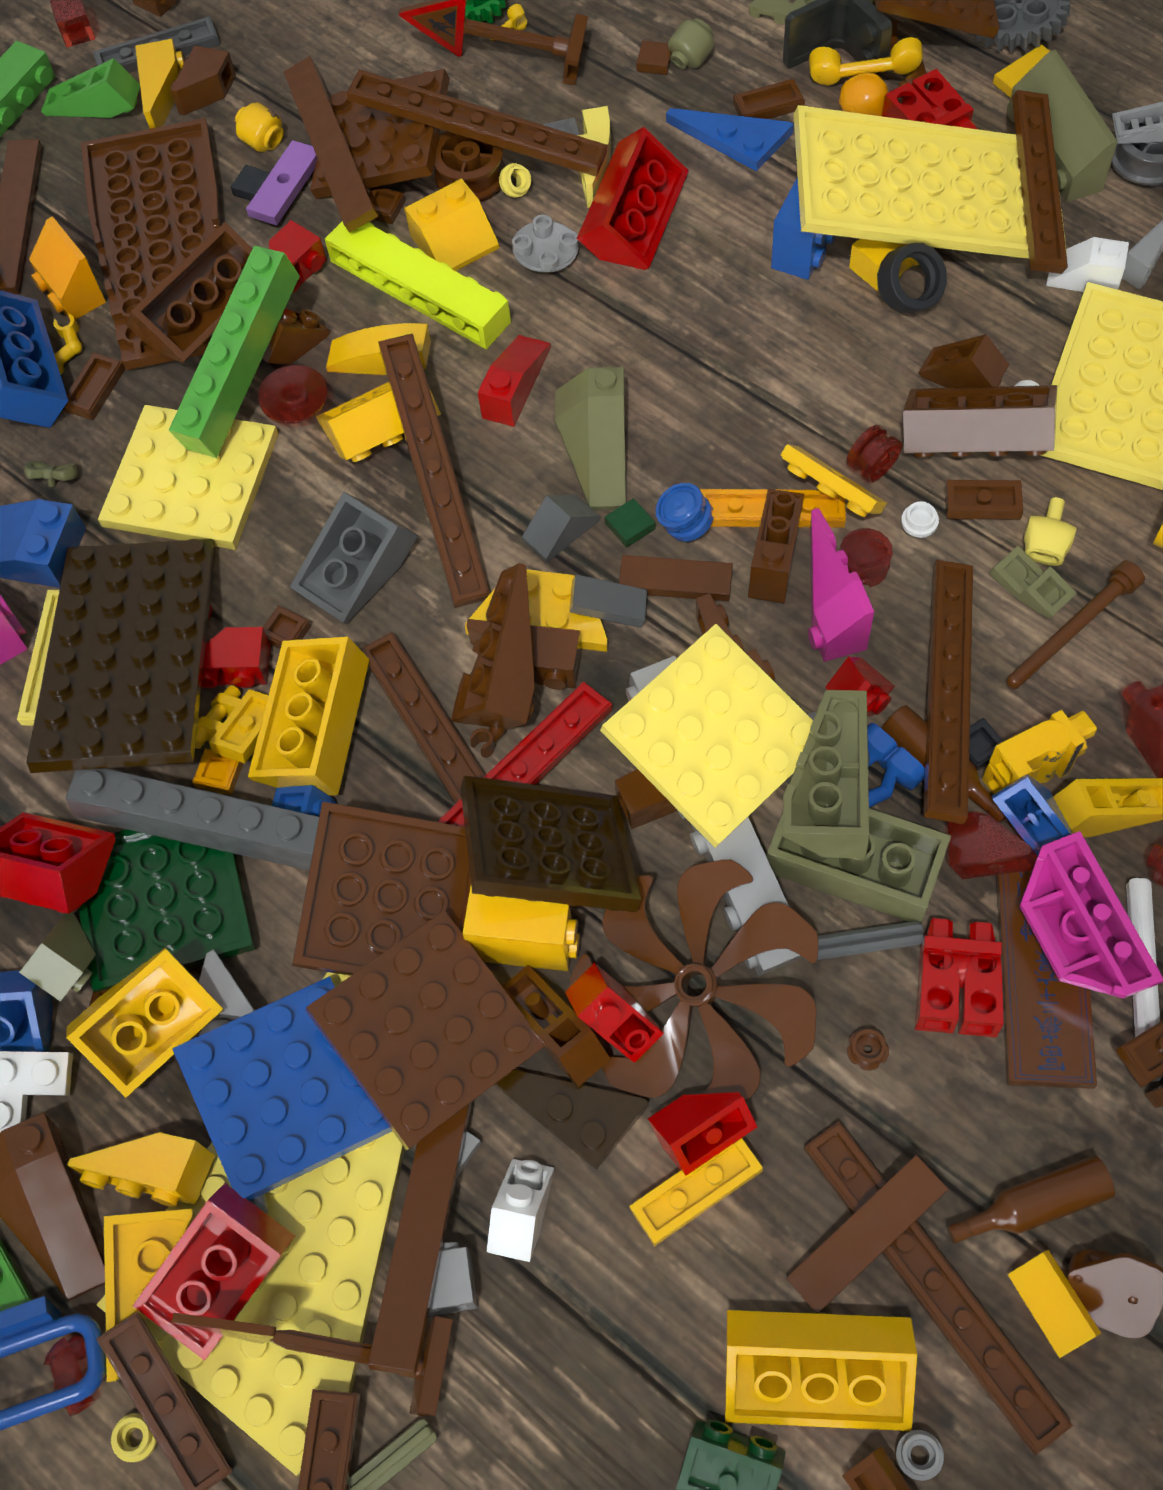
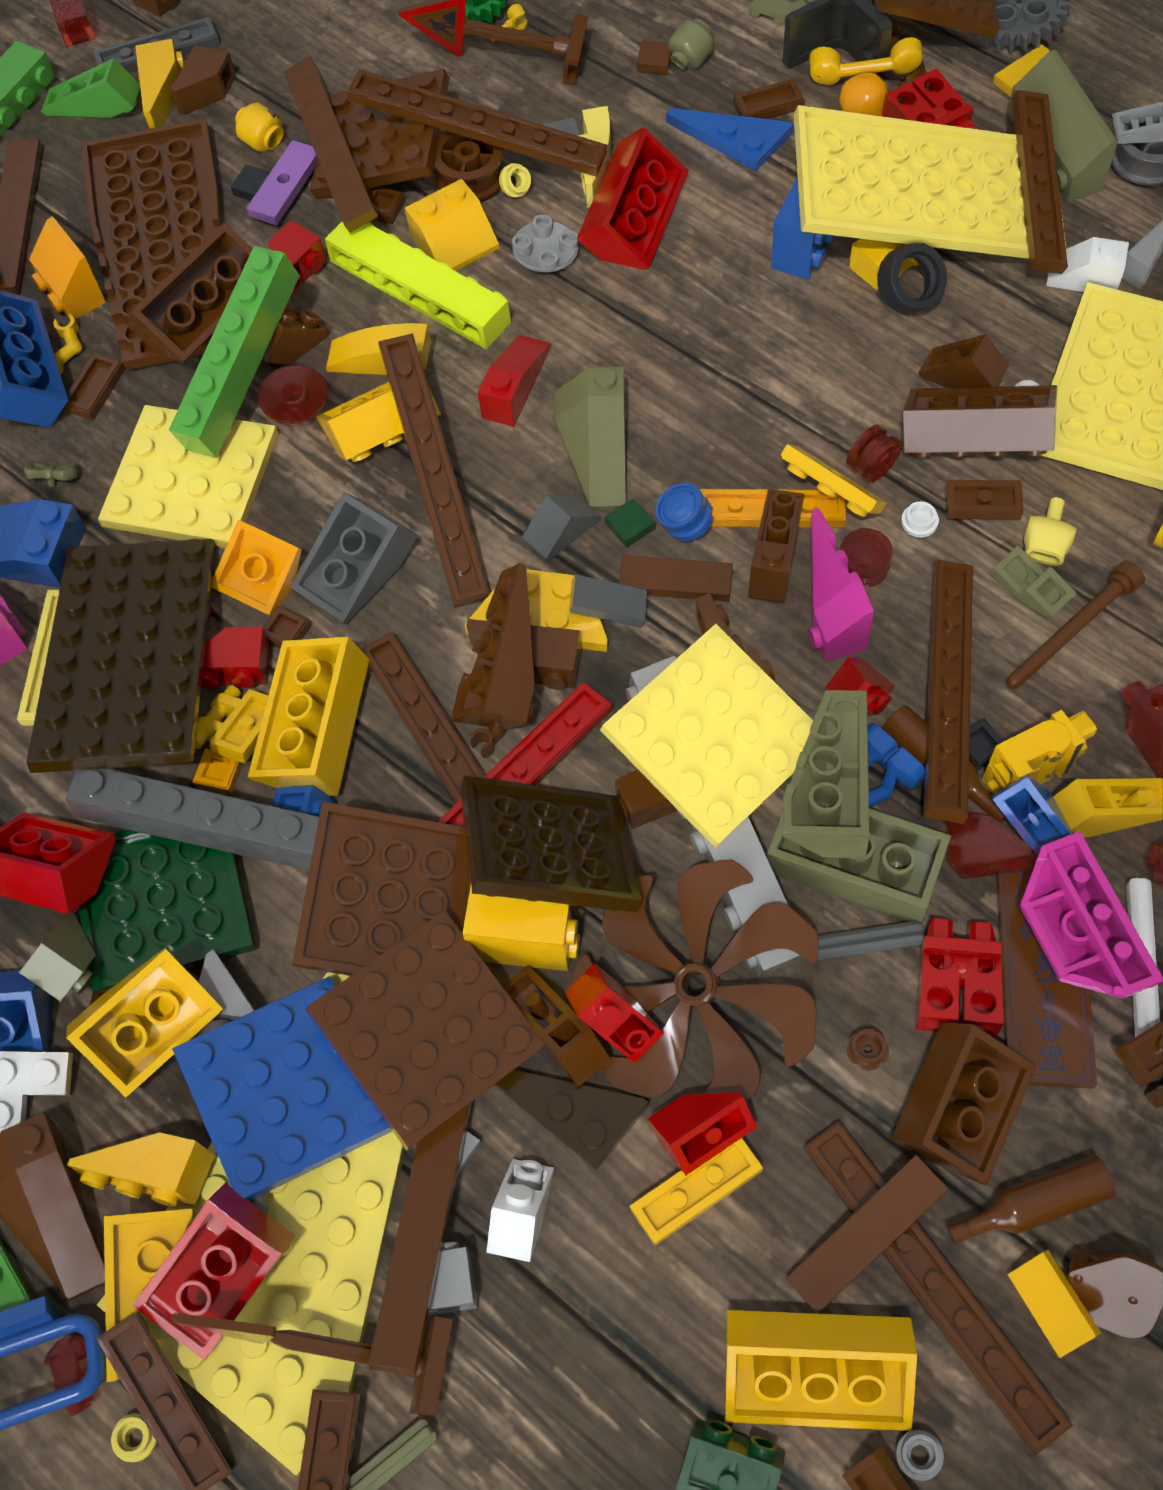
(257, 568): none -> light orange slope
(964, 1101): none -> reddish brown slope

